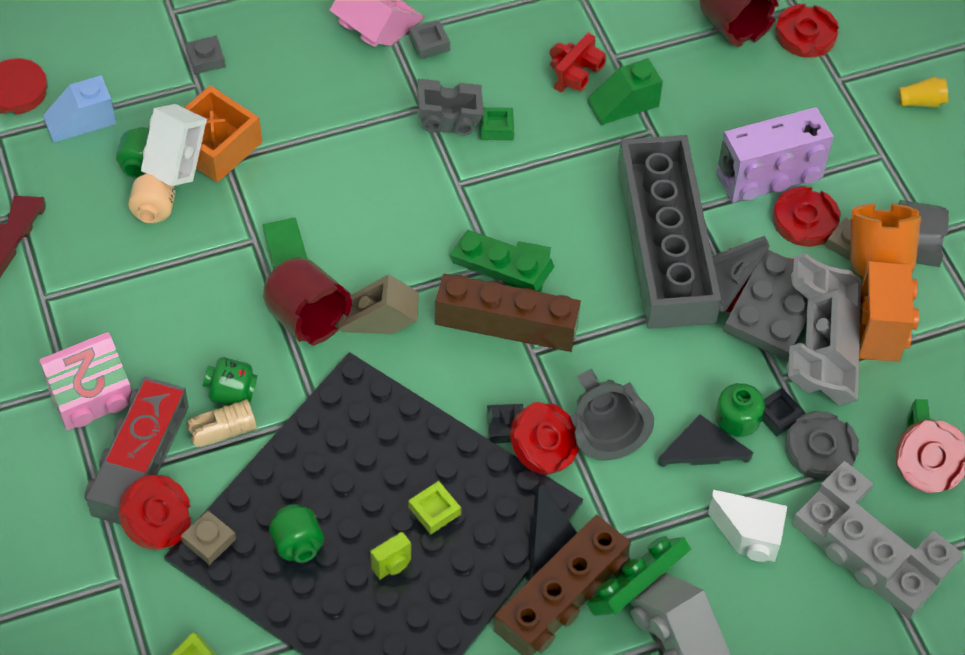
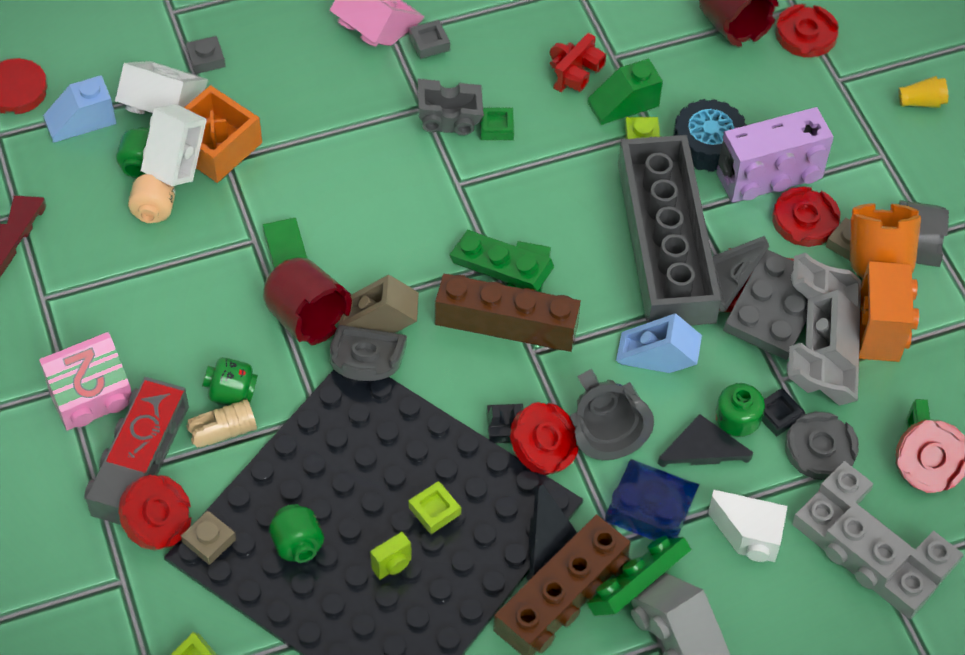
(154, 85): none -> white slope
(366, 353): none -> dark grey tile
(641, 127): none -> lime plate
(651, 501): none -> clear blue slope
(660, 345): none -> light blue slope
(704, 120): none -> black wheel

